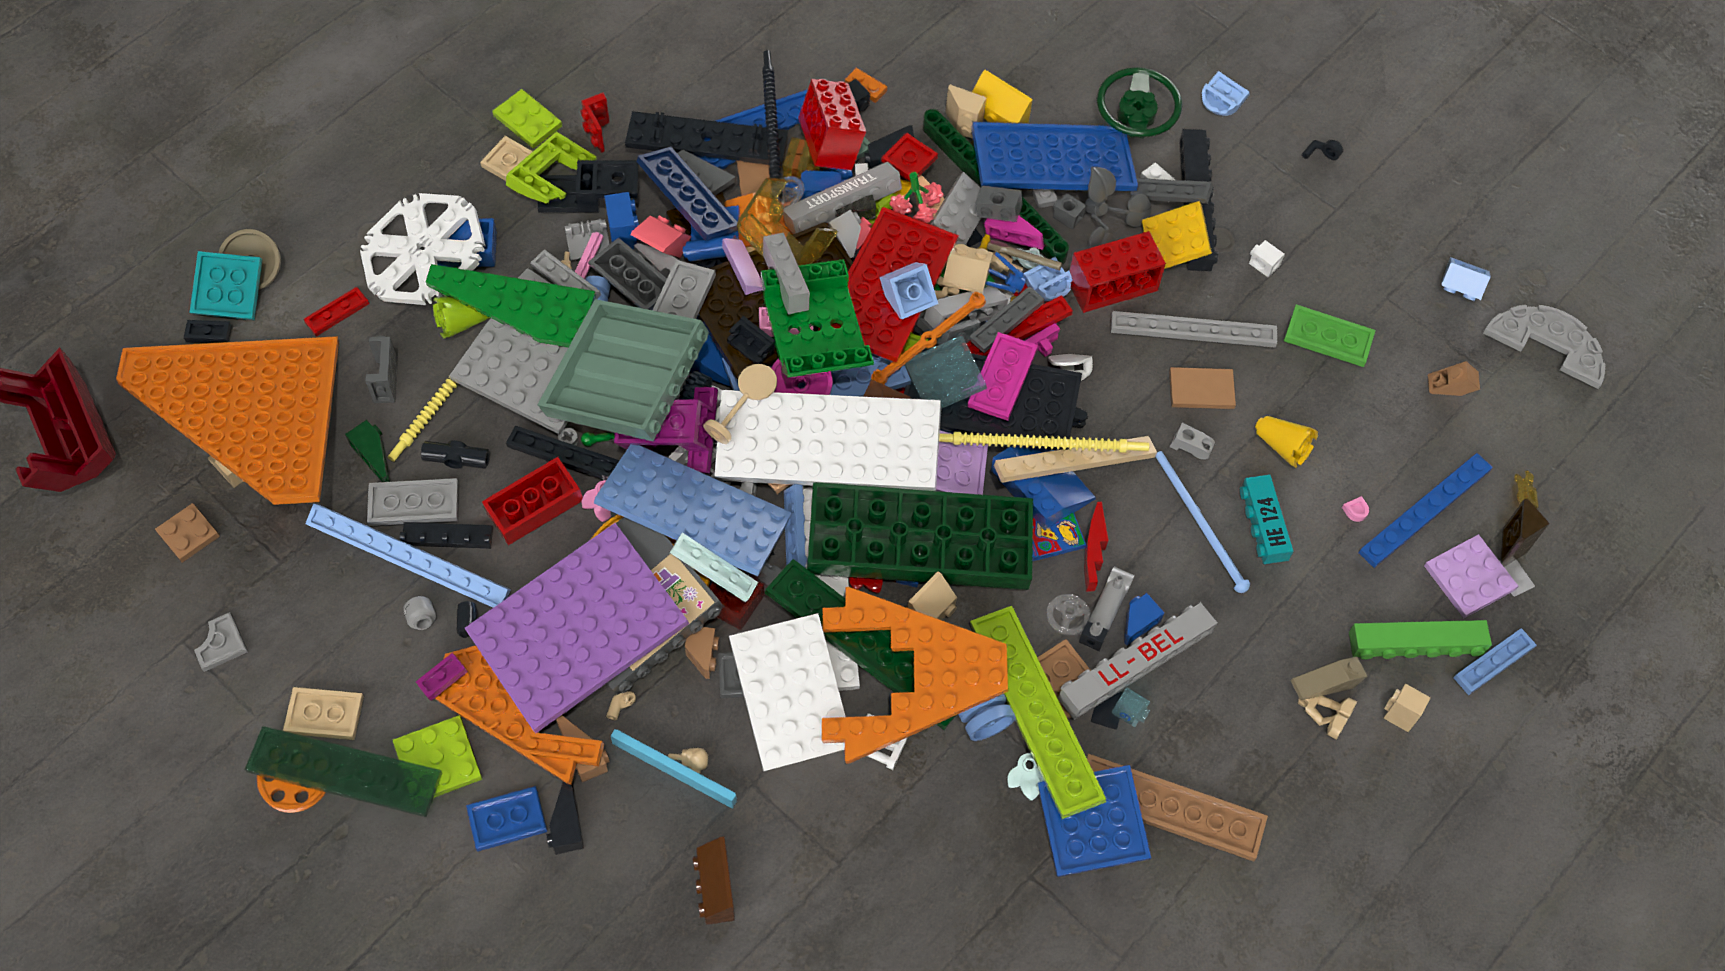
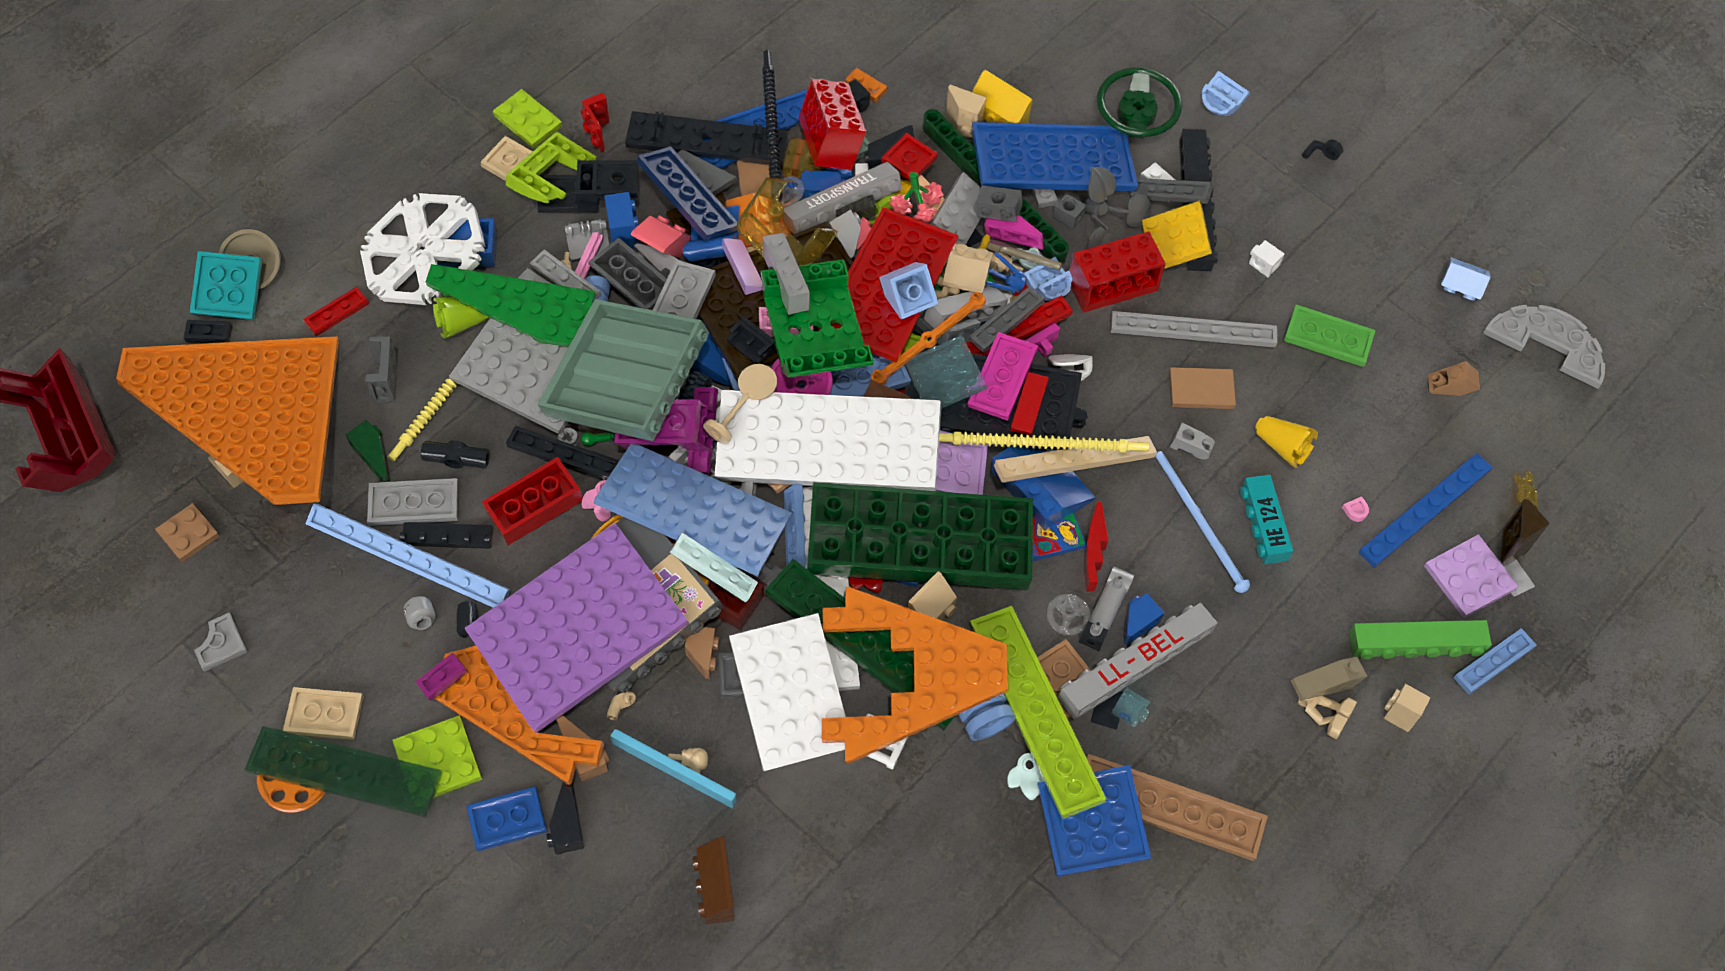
(1029, 404): none -> red tile

